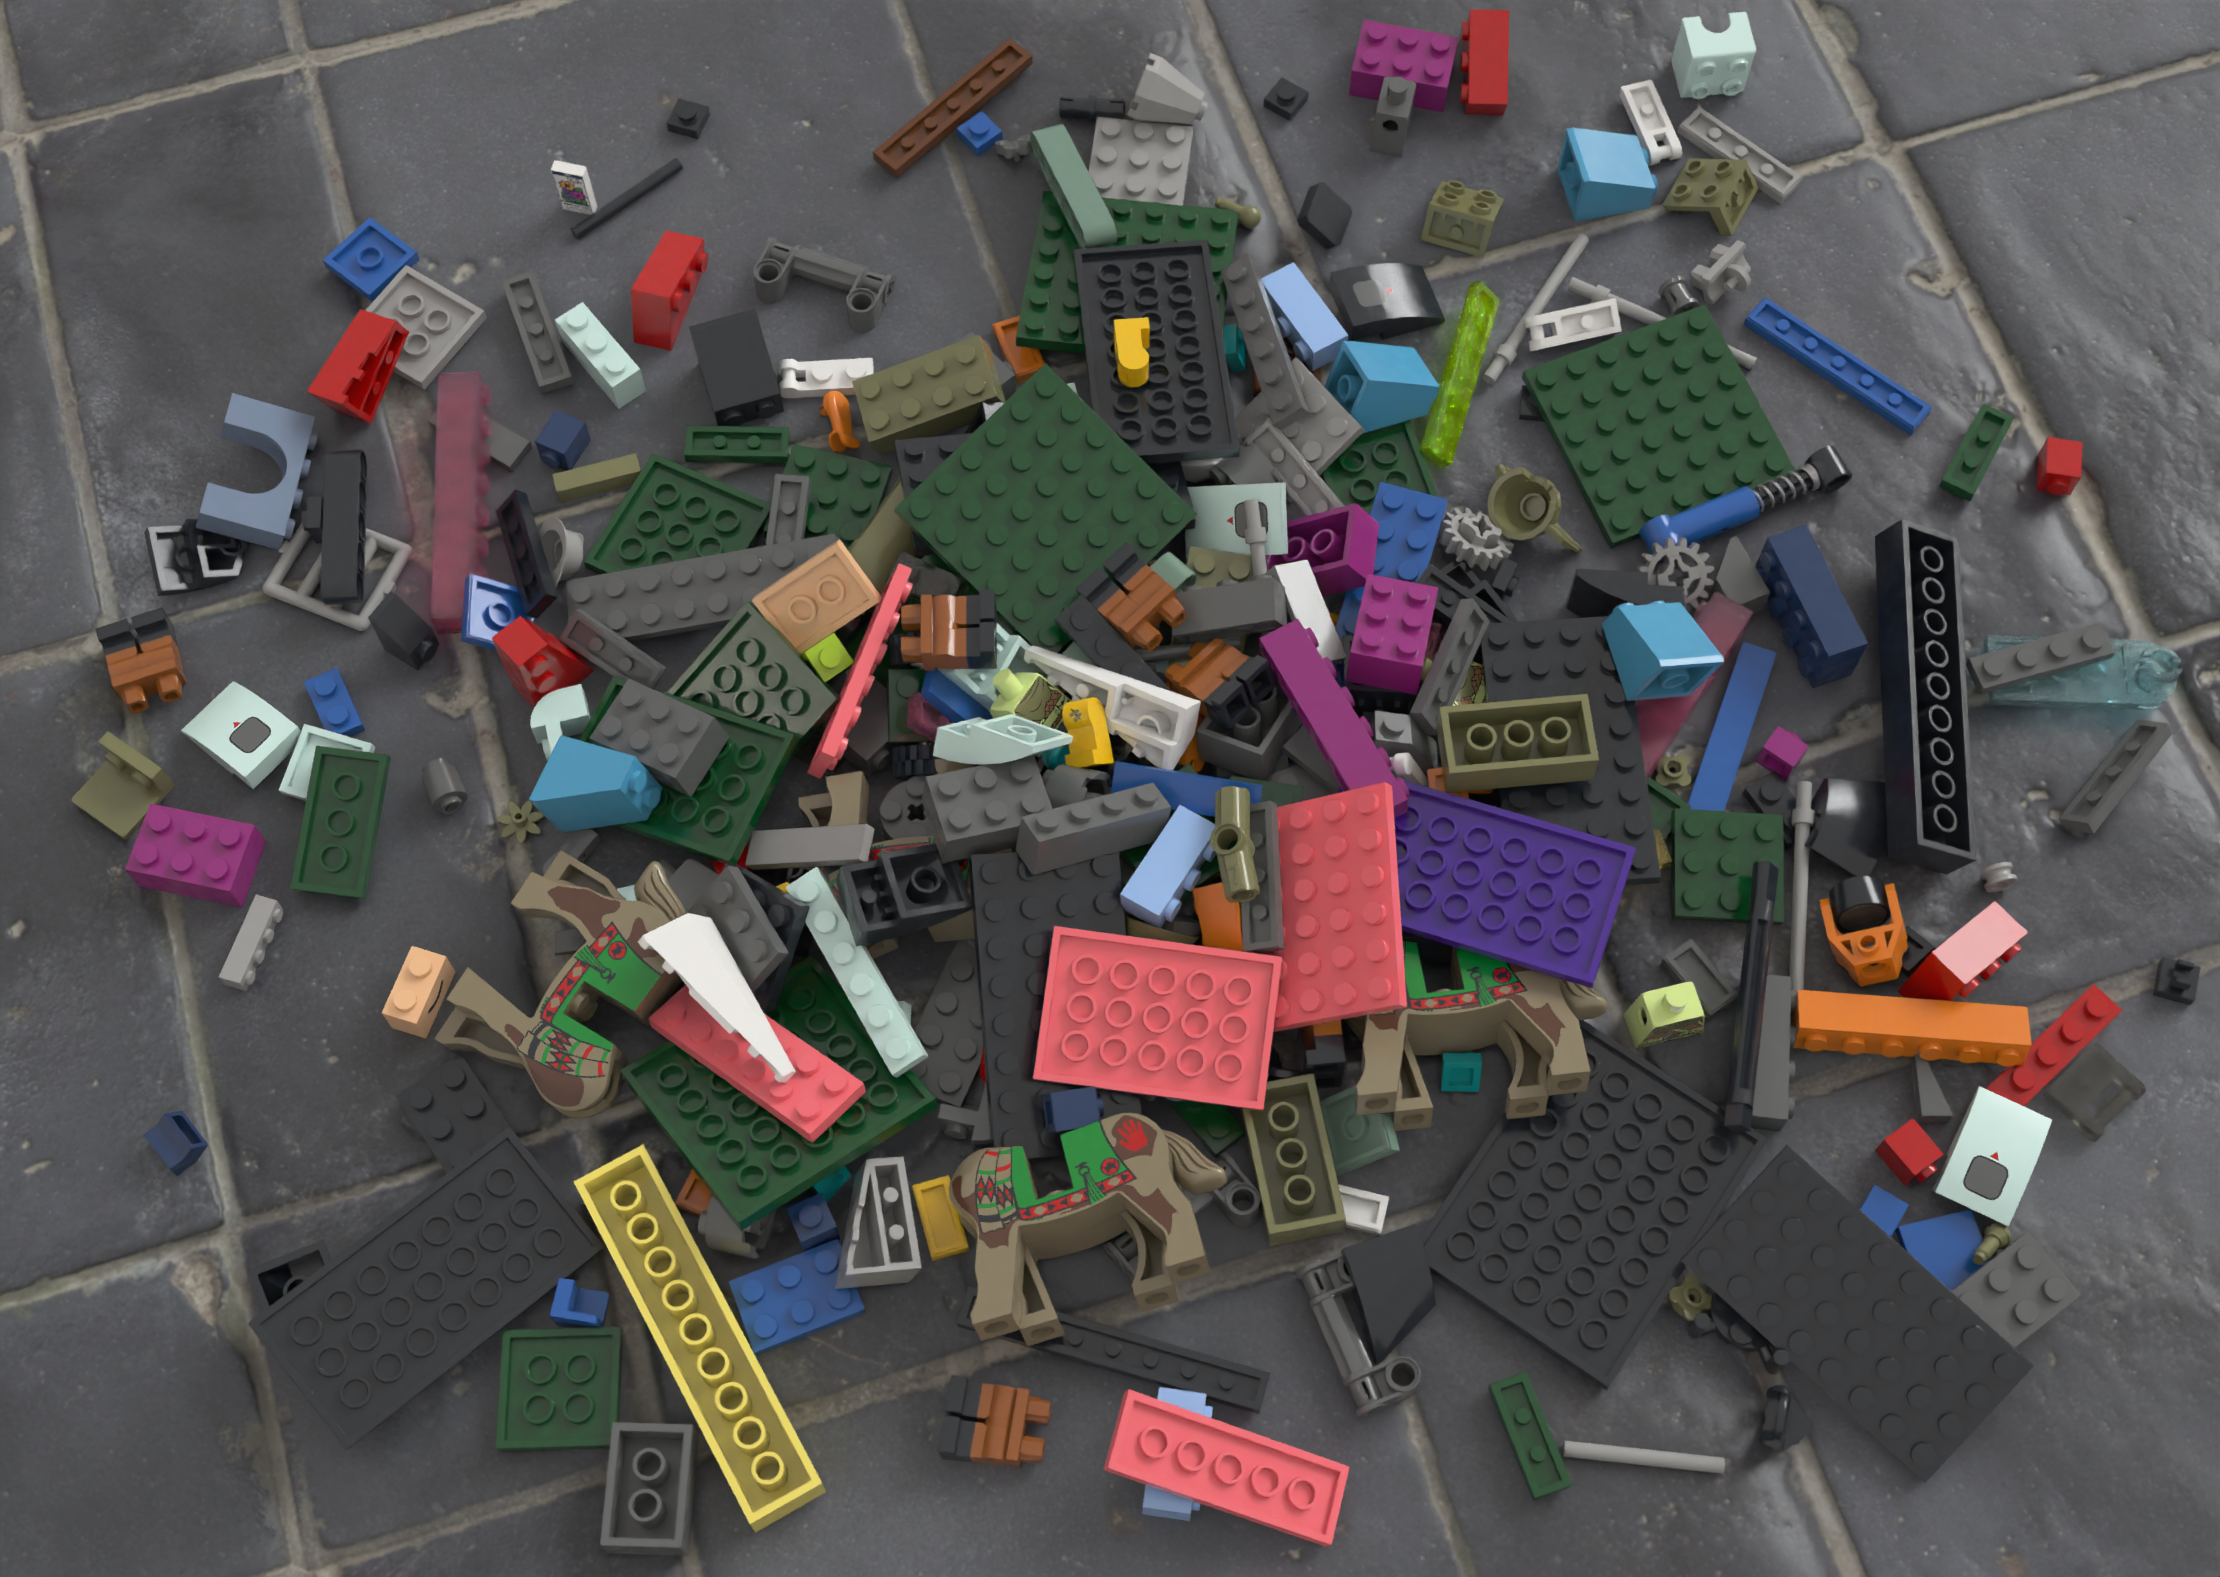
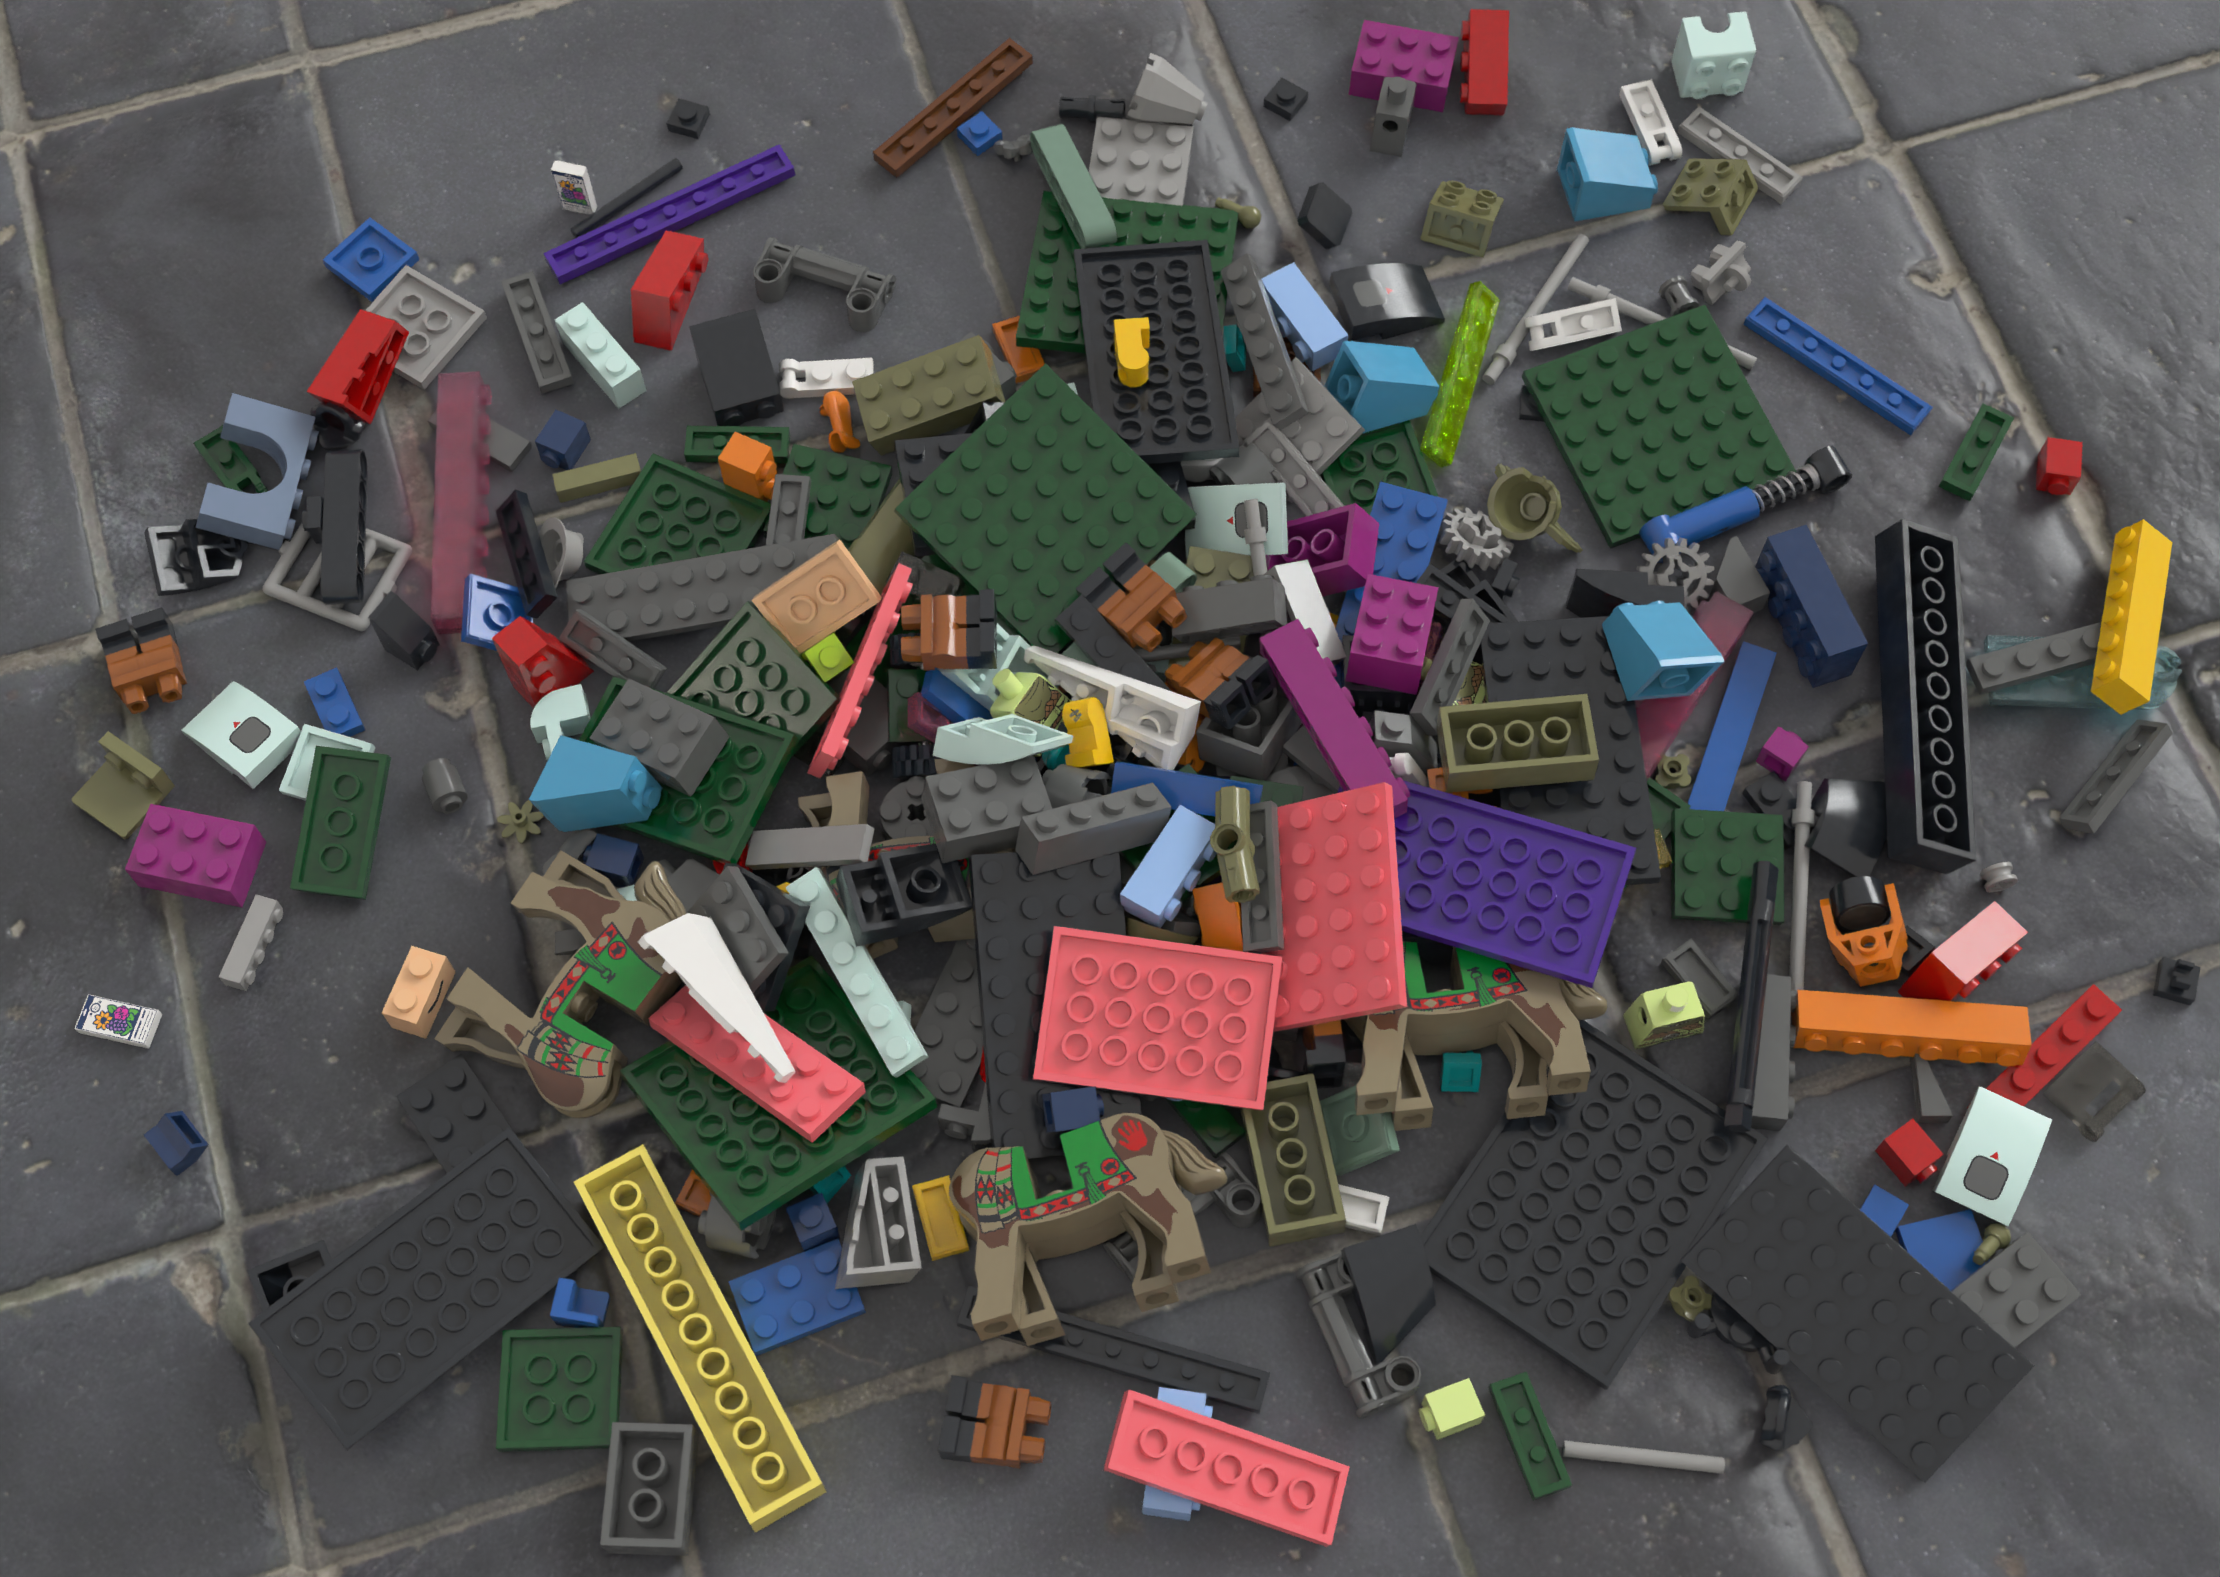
(118, 1021): none -> tile
(228, 462): none -> dark green hinge
(335, 430): none -> black piece
(614, 859): none -> dark blue brick
(669, 214): none -> dark purple plate
(748, 466): none -> orange brick
(1451, 1409): none -> yellowish green brick
(2131, 617): none -> yellow brick

